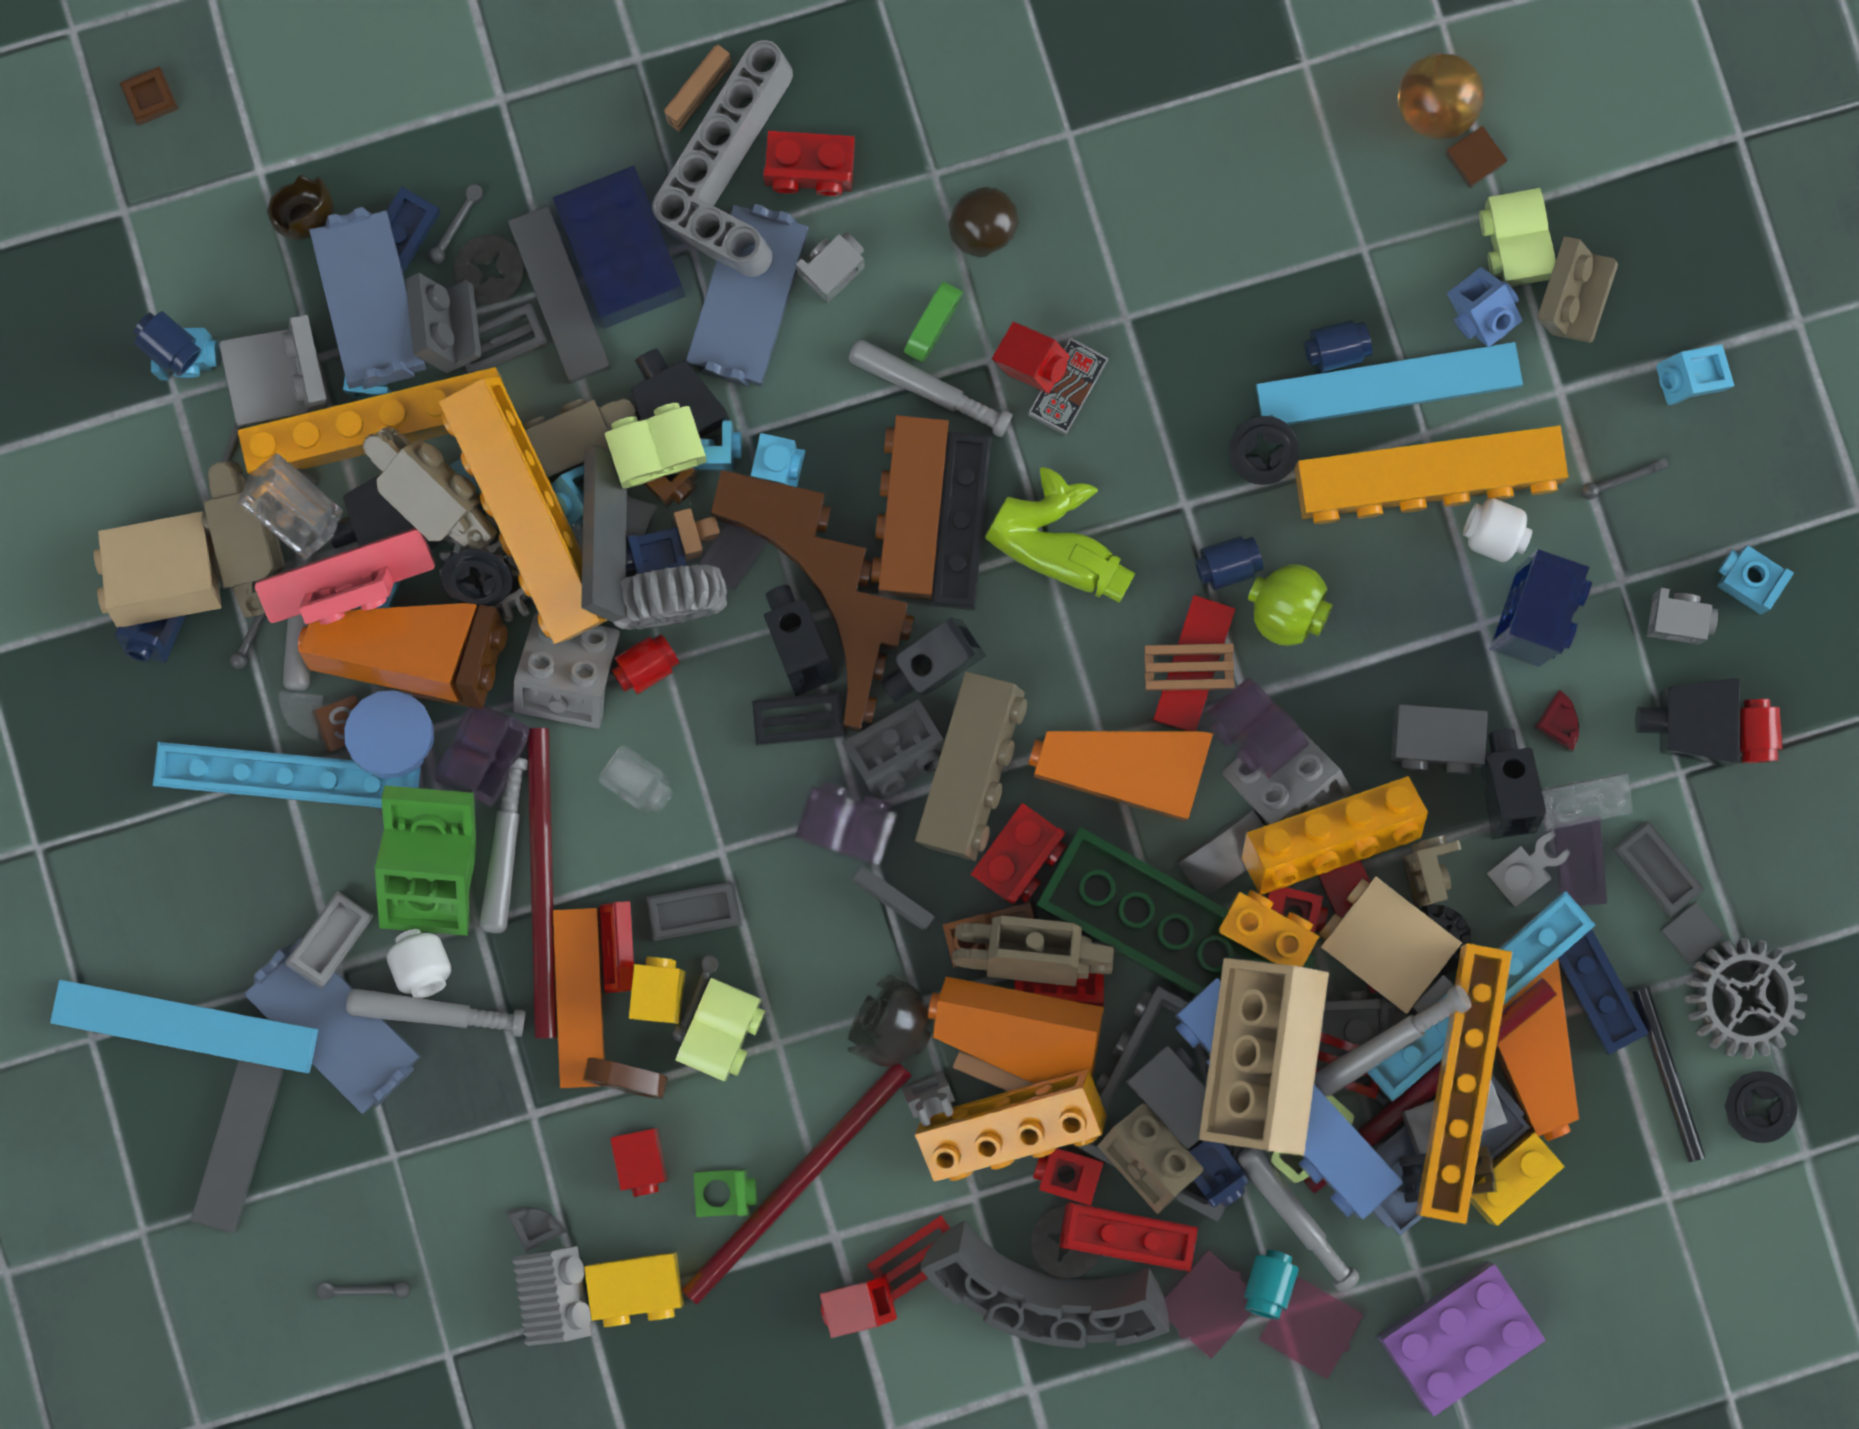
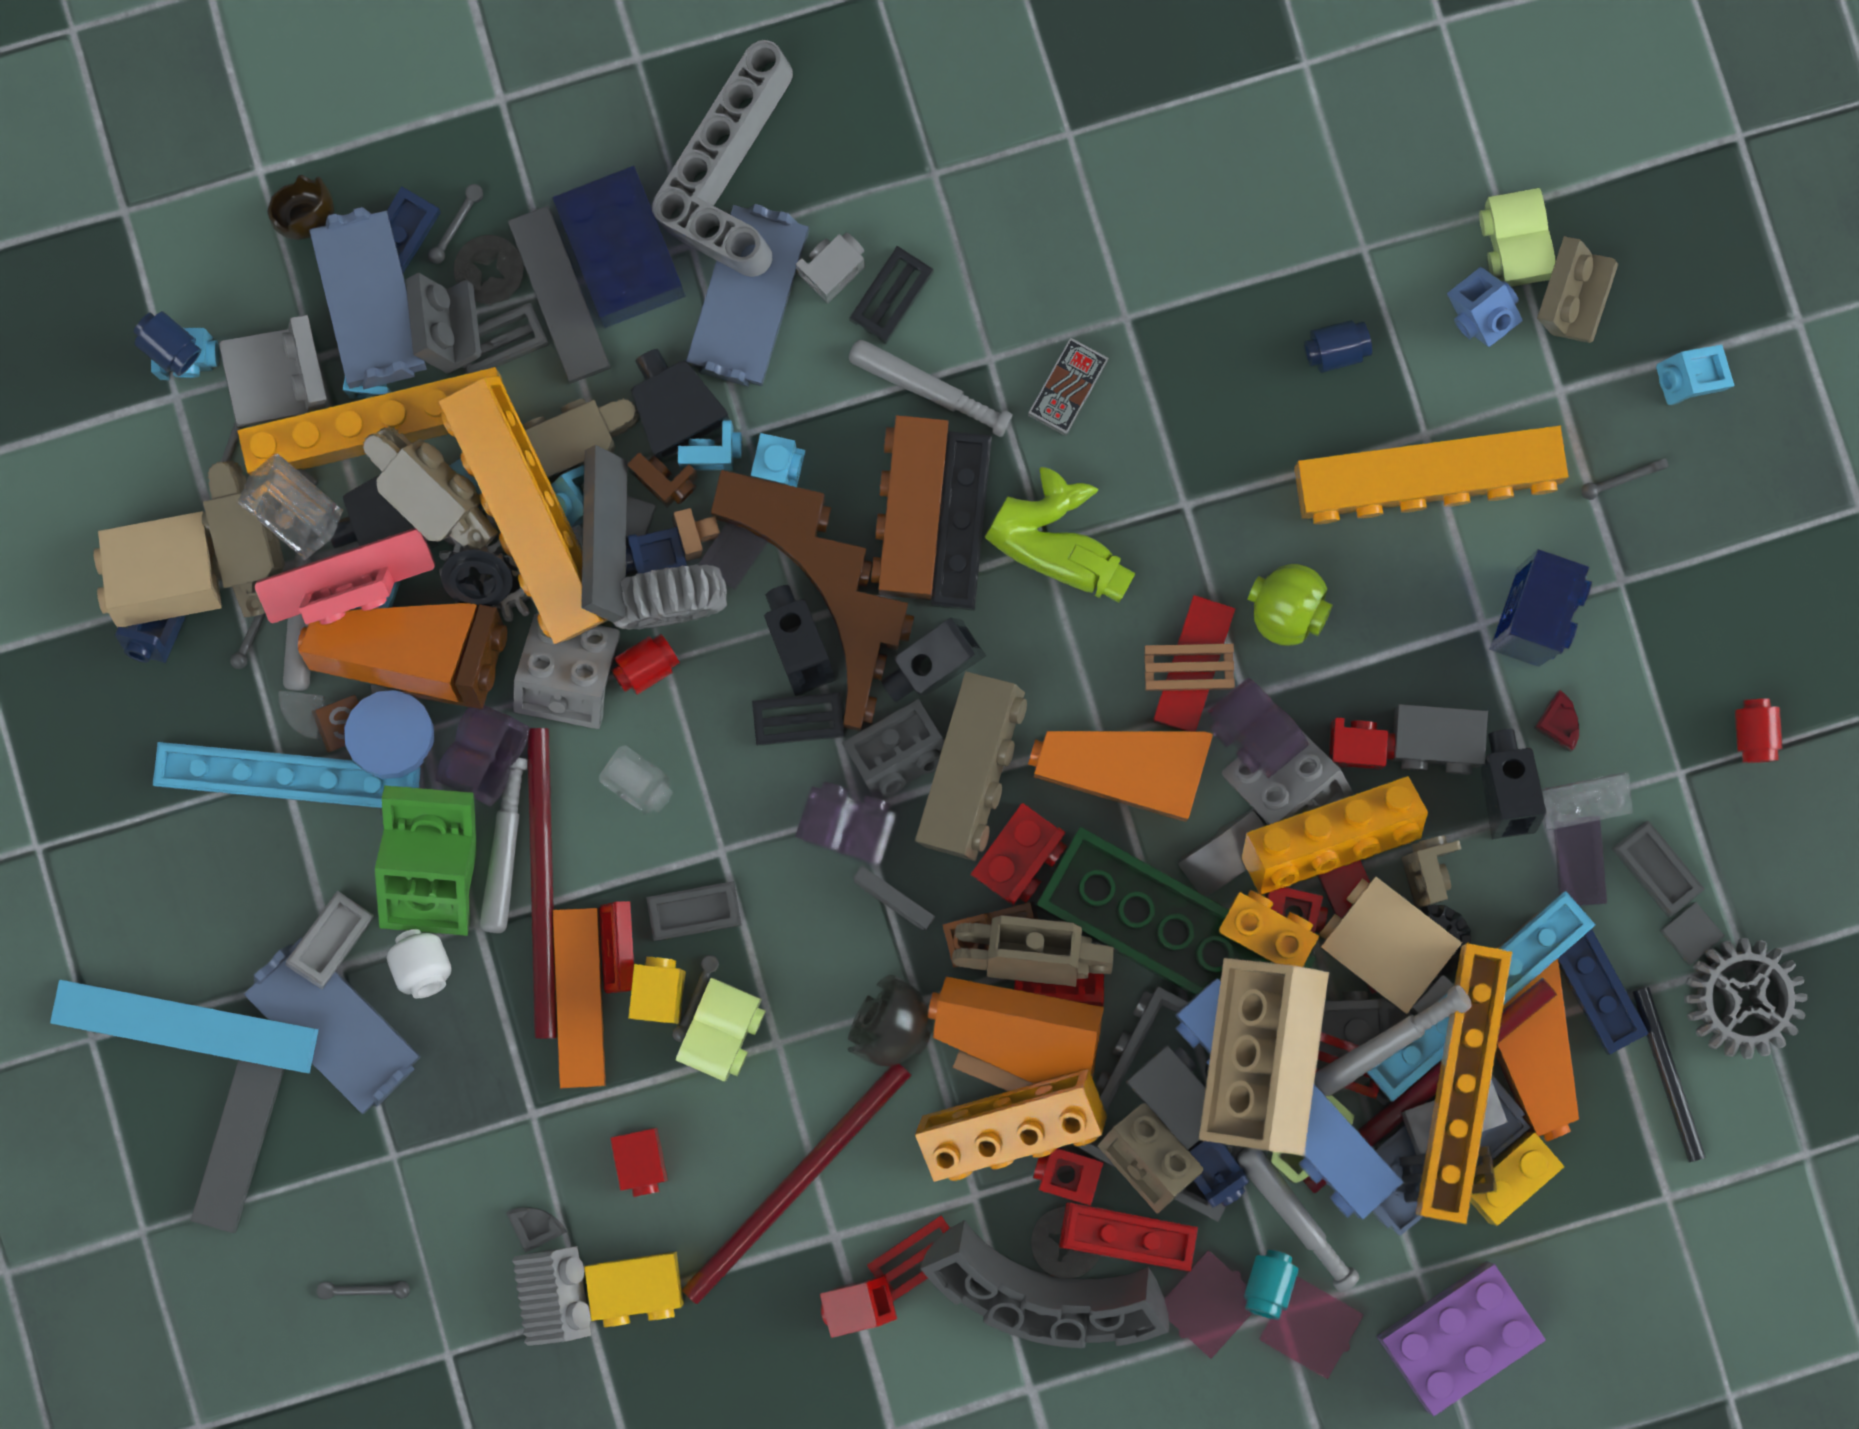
(149, 96): reddish brown tile -> none
(419, 1010): light grey piece -> none
(625, 1078): reddish brown beam -> none
(655, 445): yellowish green brick -> none
(698, 87): medium nougat tile -> none
(741, 1188): bright green bracket -> none
(809, 162): red bracket -> none
(871, 325): none -> black tile
(929, 1097): light grey plate -> none
(933, 322): bright green beam -> none
(983, 221): dark brown hair -> none
(1031, 357): red brick -> none
(1229, 562): dark blue brick -> none
(1282, 457): black gear -> none
(1360, 745): none -> red brick
(1391, 384): medium azure tile -> none
(1440, 96): clear orange helmet -> none
(1476, 156): reddish brown tile -> none
(1497, 530): white head -> none
(1524, 872): light grey plate -> none
(1681, 618): light grey brick -> none
(1697, 721): black torso -> none
(1736, 583): medium azure brick -> none
(1780, 1114): black gear -> none

